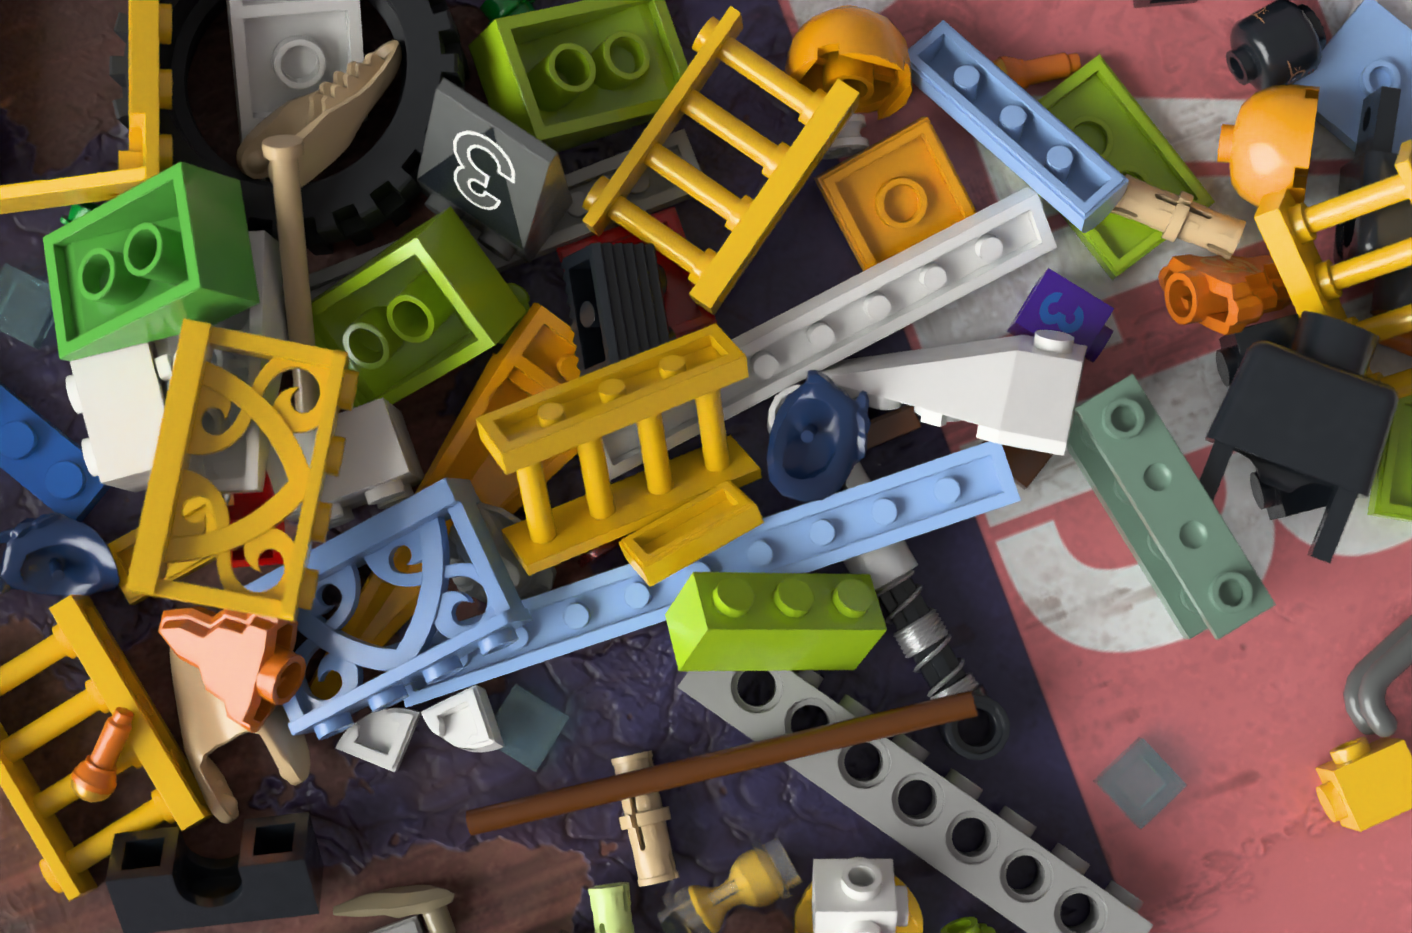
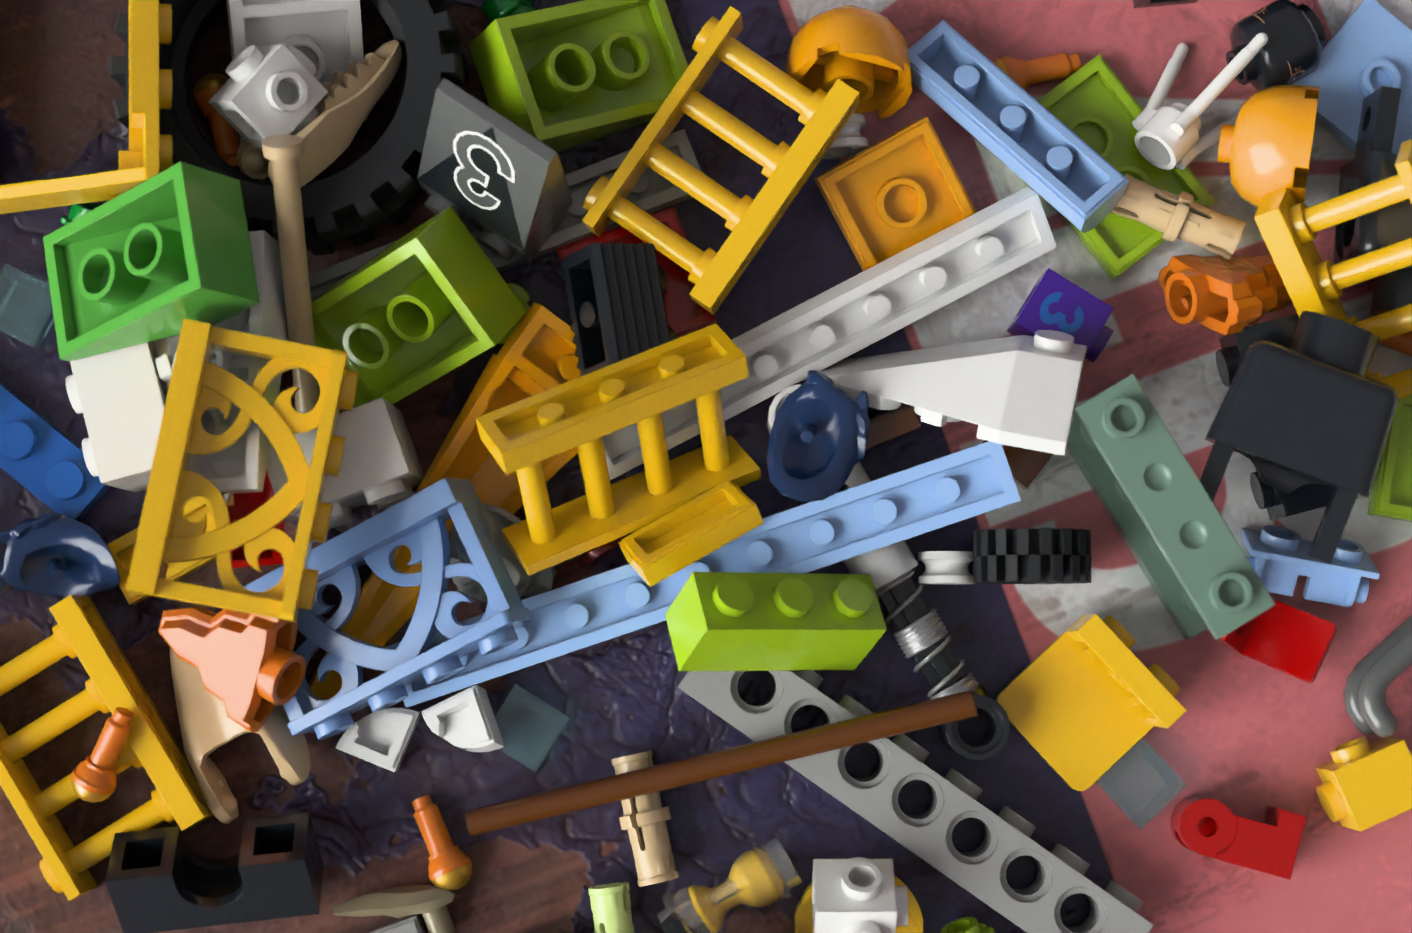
(223, 134): none -> orange piece
(269, 92): none -> white brick
(448, 865): none -> orange piece
(946, 568): none -> white bush
(1032, 556): none -> black tyre
(1089, 700): none -> yellow bracket
(1170, 134): none -> white plant
(1216, 832): none -> red leg
(1282, 555): none -> light blue hinge
(1284, 640): none -> red bracket

